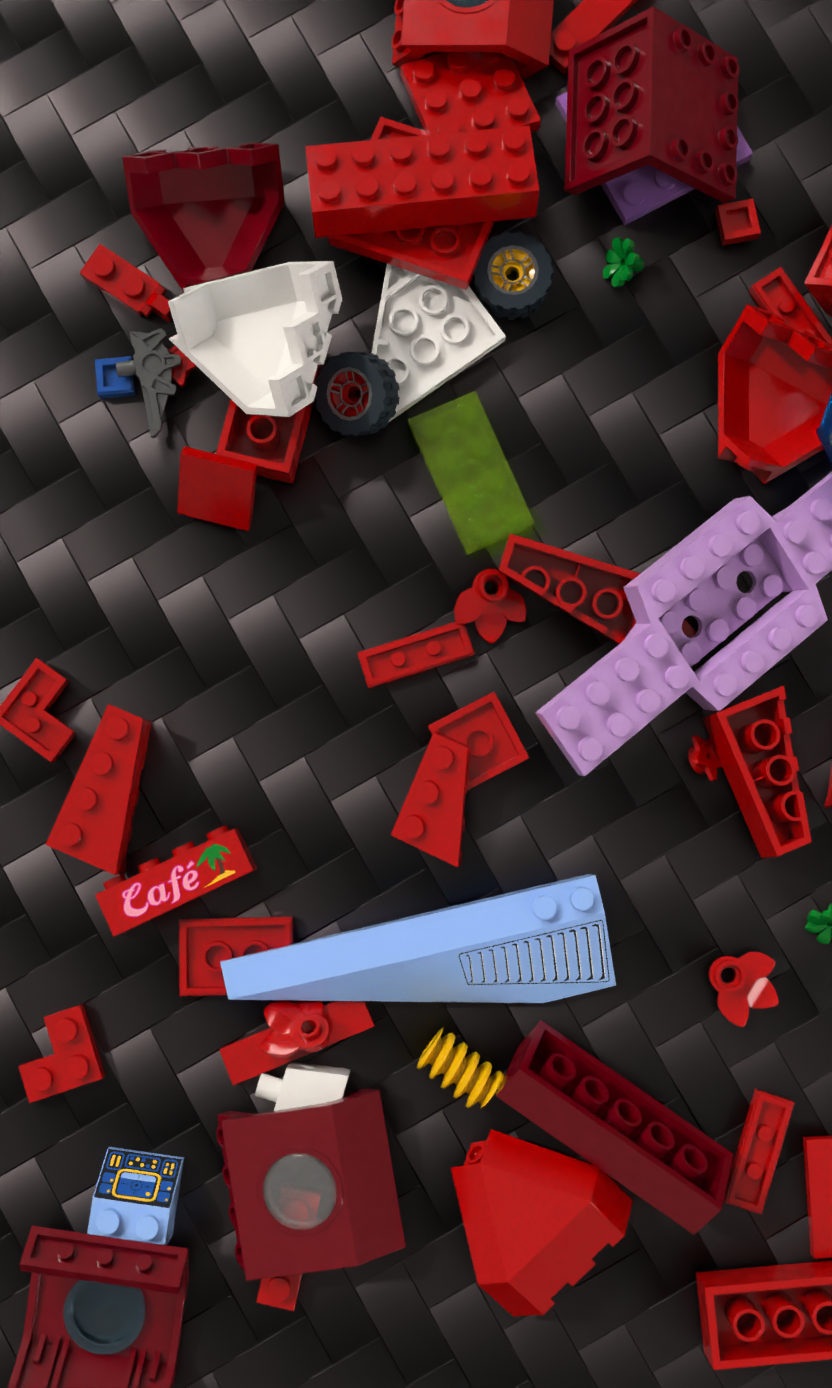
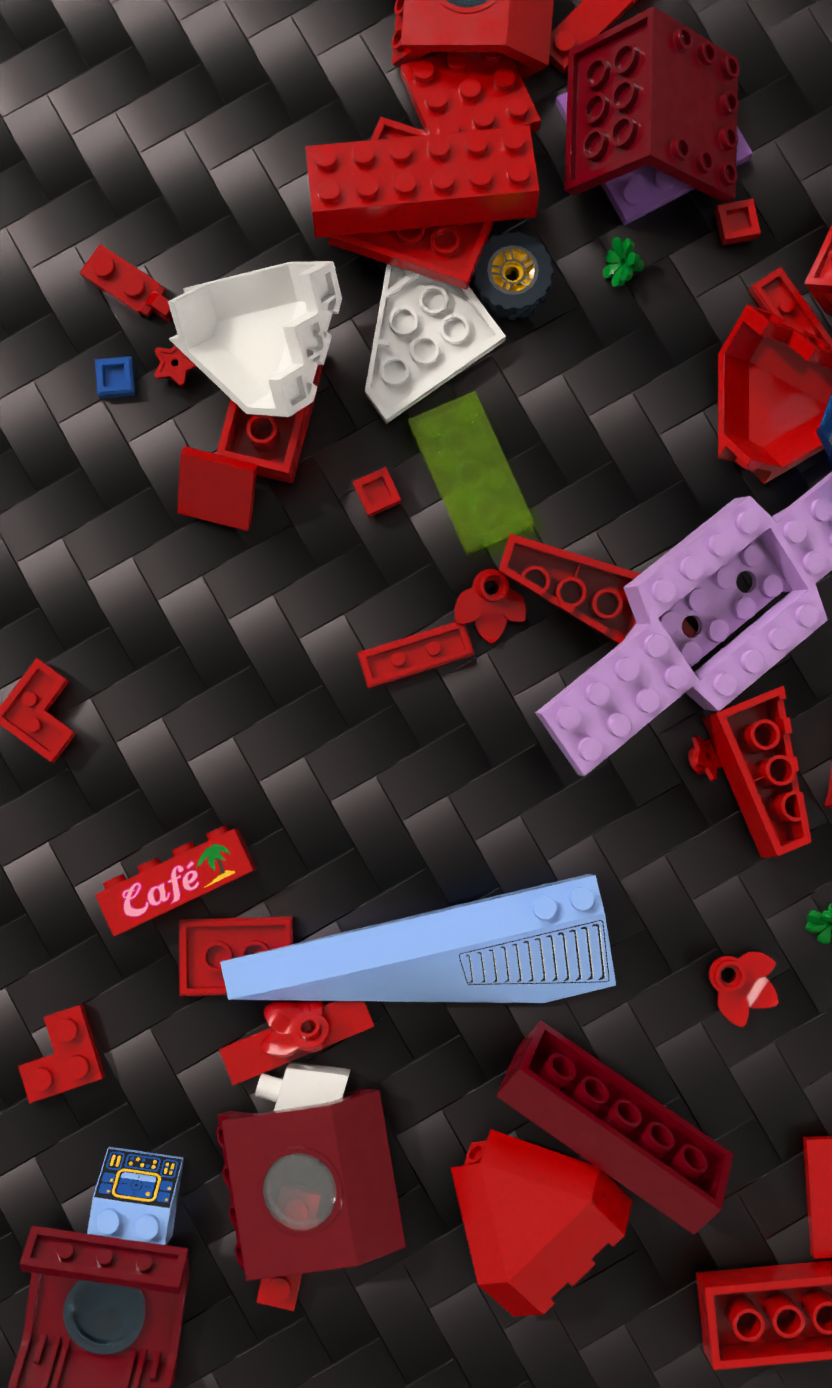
(103, 796): red wedge -> none
(154, 370): dark grey piece -> none
(206, 206): dark red panel -> none
(337, 399): black wheel -> none
(377, 492): none -> red plate
(436, 801): red wing -> none
(460, 1069): yellow piece -> none
(488, 733): red plate -> none
(758, 1151): red tile -> none

